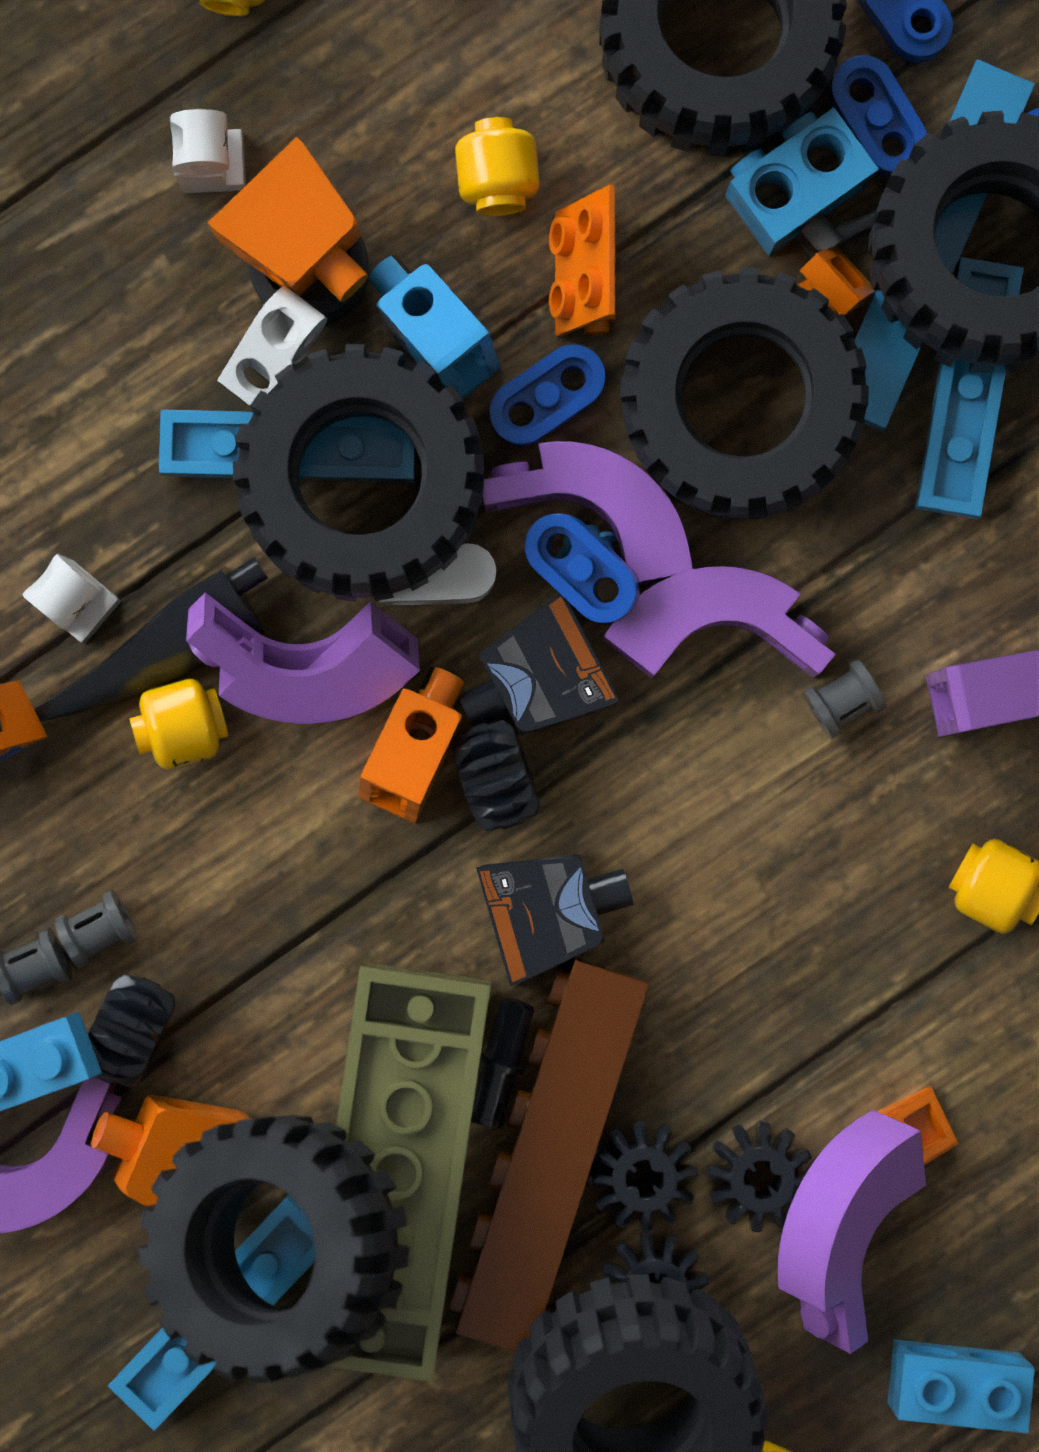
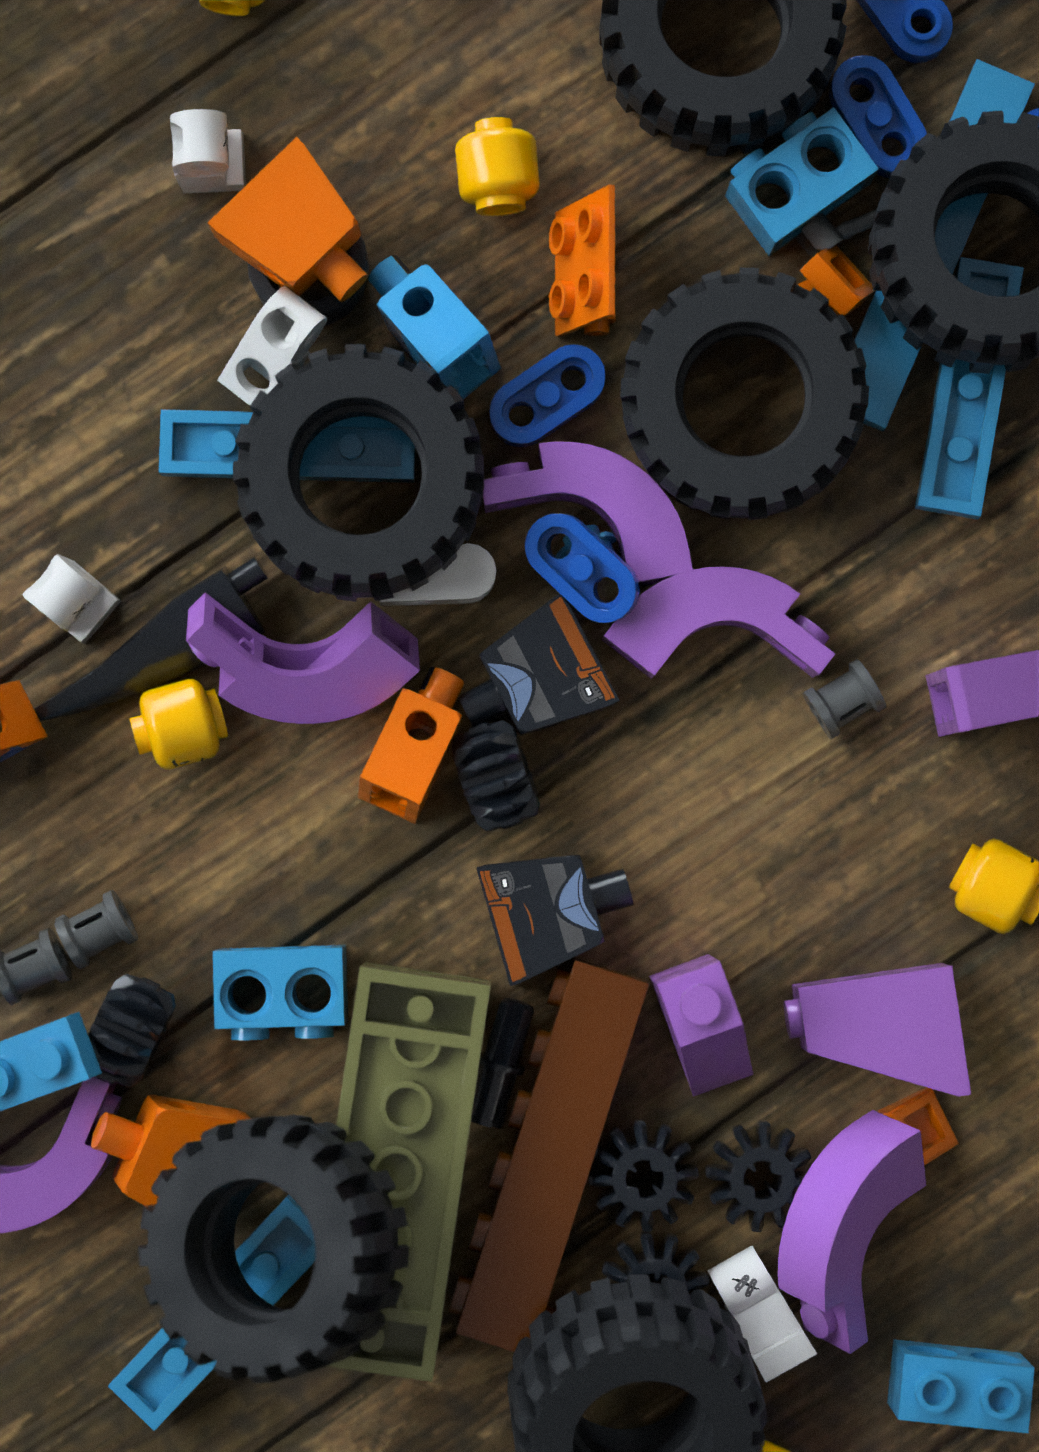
(279, 972): none -> dark azure brick
(703, 1023): none -> medium lavender slope
(762, 1313): none -> white leg
(886, 1023): none -> medium lavender slope

